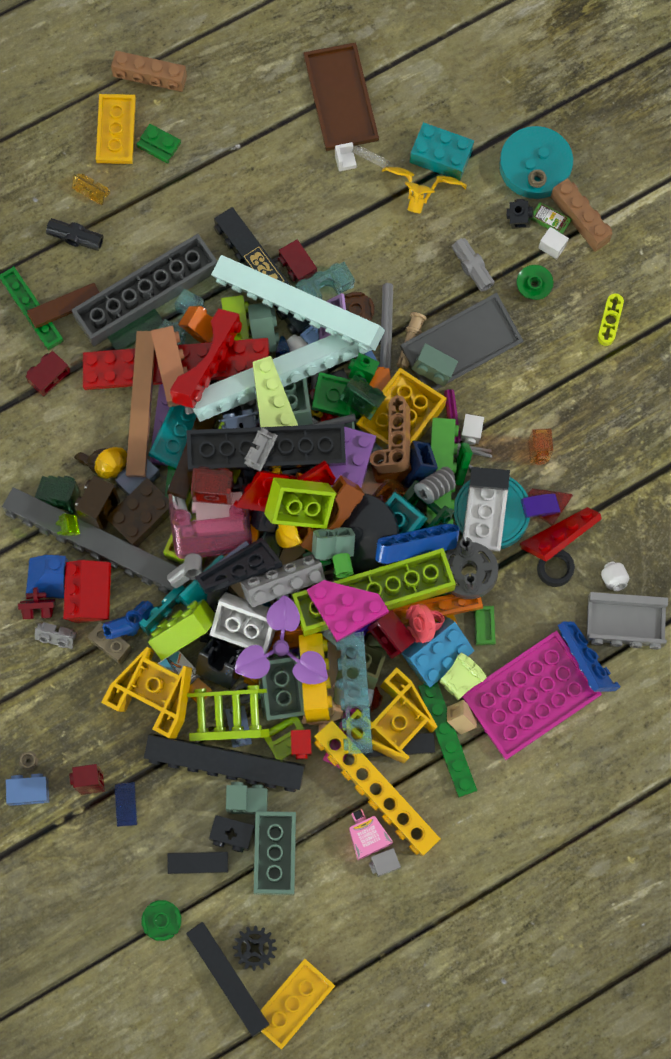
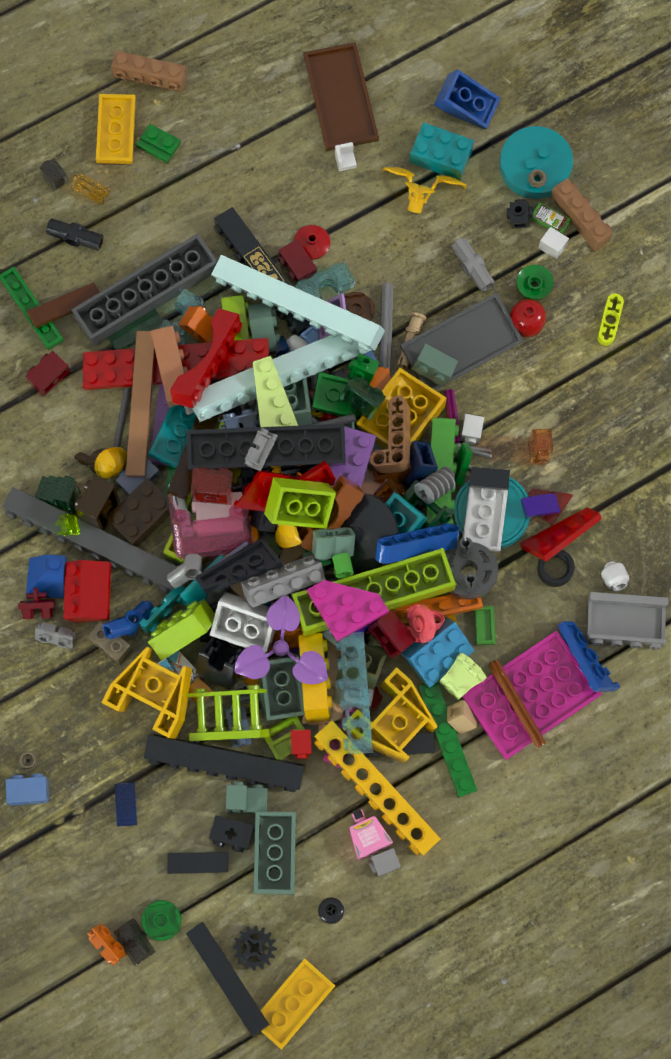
(53, 174): none -> clear smoke brick
(87, 779): dark red brick -> none
(113, 950): none -> orange hinge
(122, 418): none -> dark grey bar
(134, 942): none -> clear smoke slope
(318, 247): none -> red dish
(336, 905): none -> black head
(370, 156): clear tile -> none
(467, 99): none -> blue slope
(517, 704): none -> dark orange axle
(528, 317): none -> red cylinder

